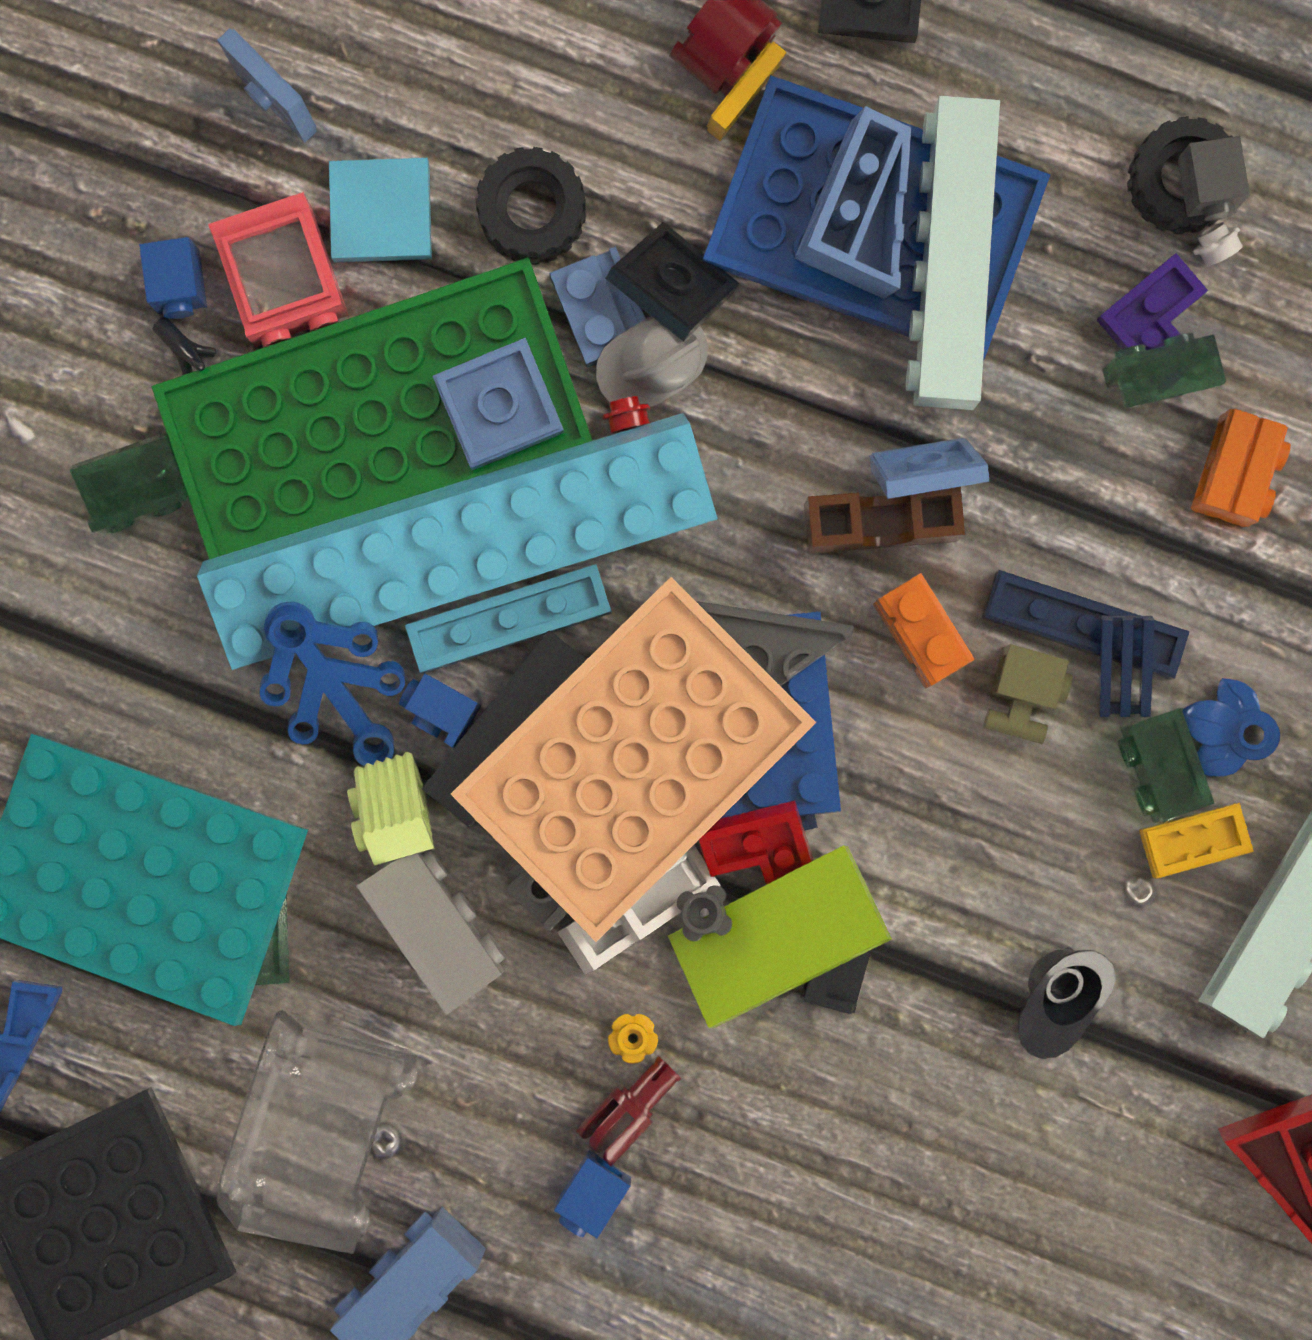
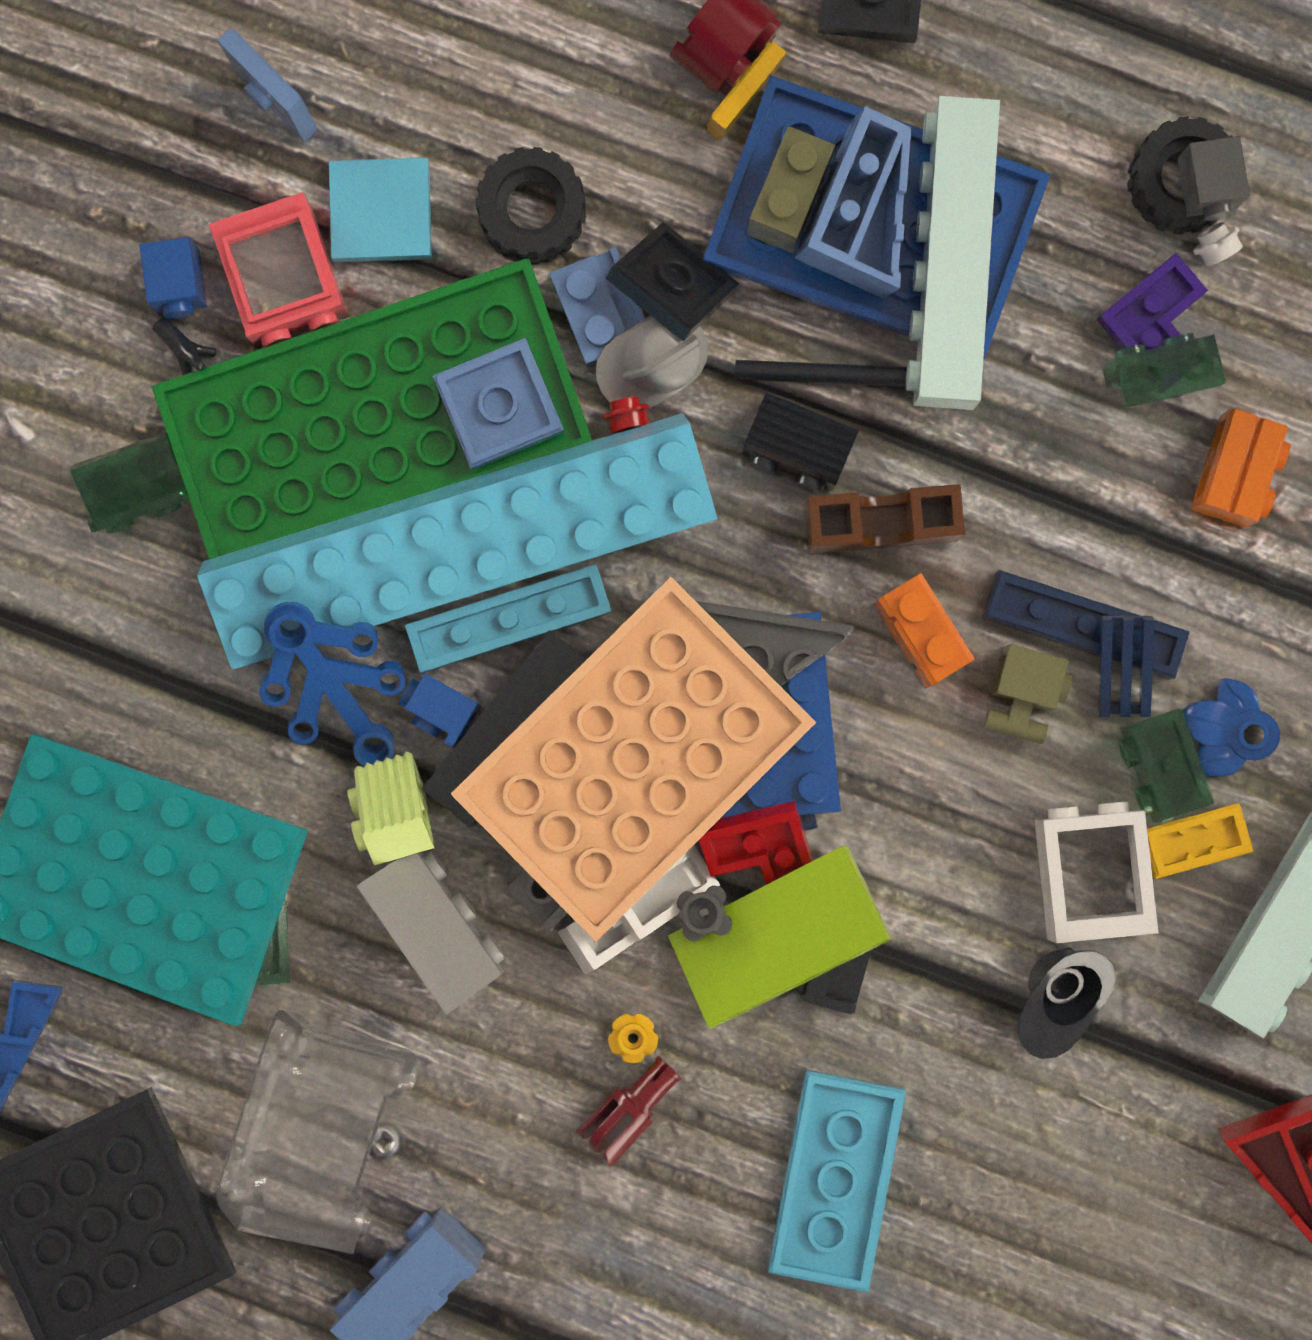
(591, 1196): blue brick -> none
(790, 189): none -> olive brick
(798, 443): none -> black brick
(820, 373): none -> black bar
(836, 1180): none -> medium azure tile
(928, 467): medium blue tile -> none
(1102, 926): none -> white window

